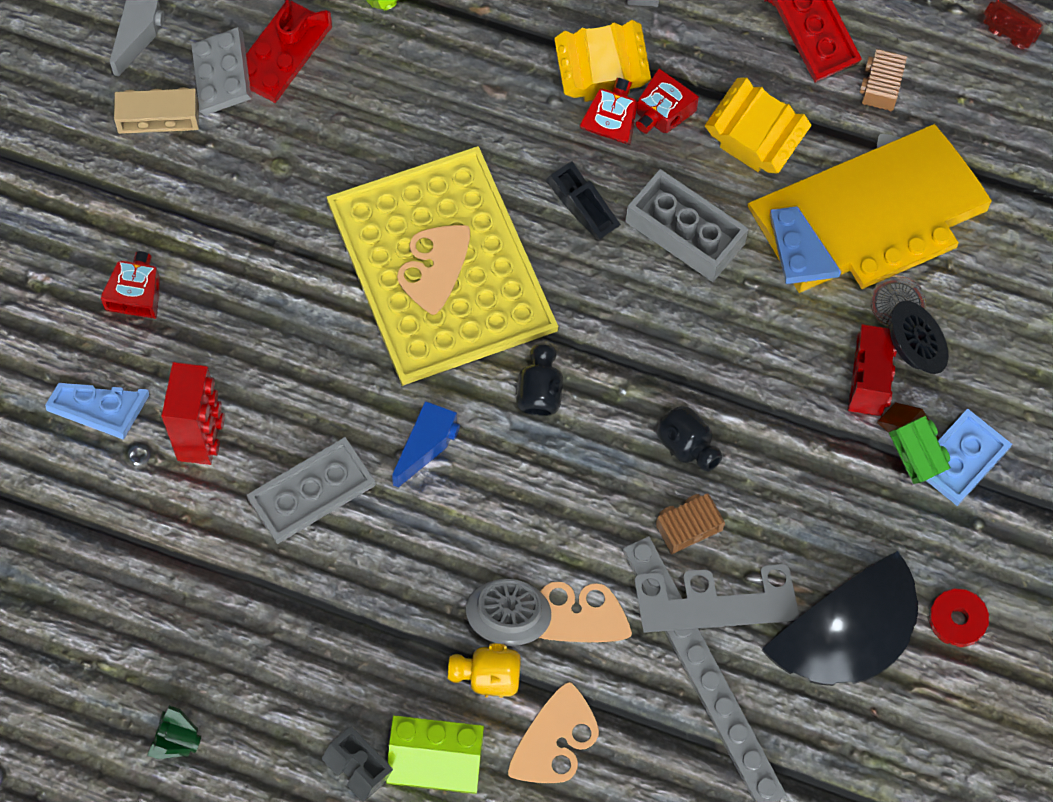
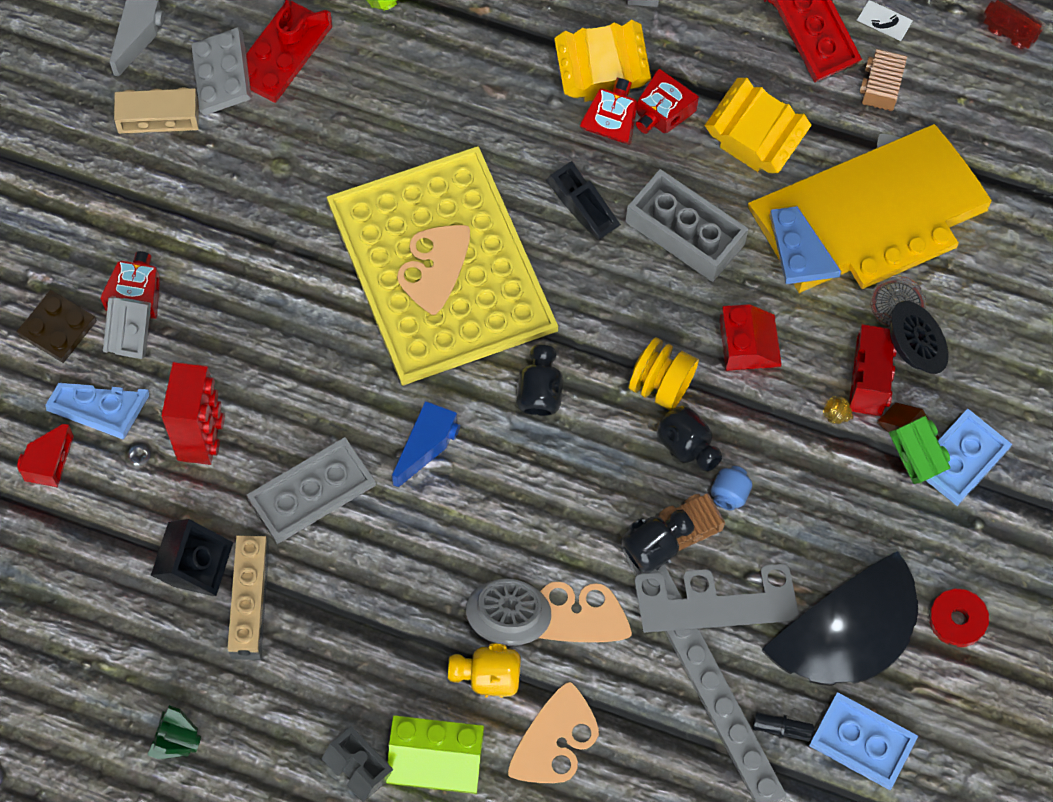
(46, 457): none -> red slope
(56, 326): none -> dark brown plate
(127, 327): none -> light grey plate
(192, 557): none -> black slope
(248, 598): none -> tan piece
(655, 541): none -> black piece
(659, 372): none -> yellow wheel
(731, 488): none -> medium blue head
(749, 338): none -> red slope
(783, 726): none -> black axle
(837, 410): none -> clear yellow plate
(863, 741): none -> light blue plate
(884, 20): none -> white sticker

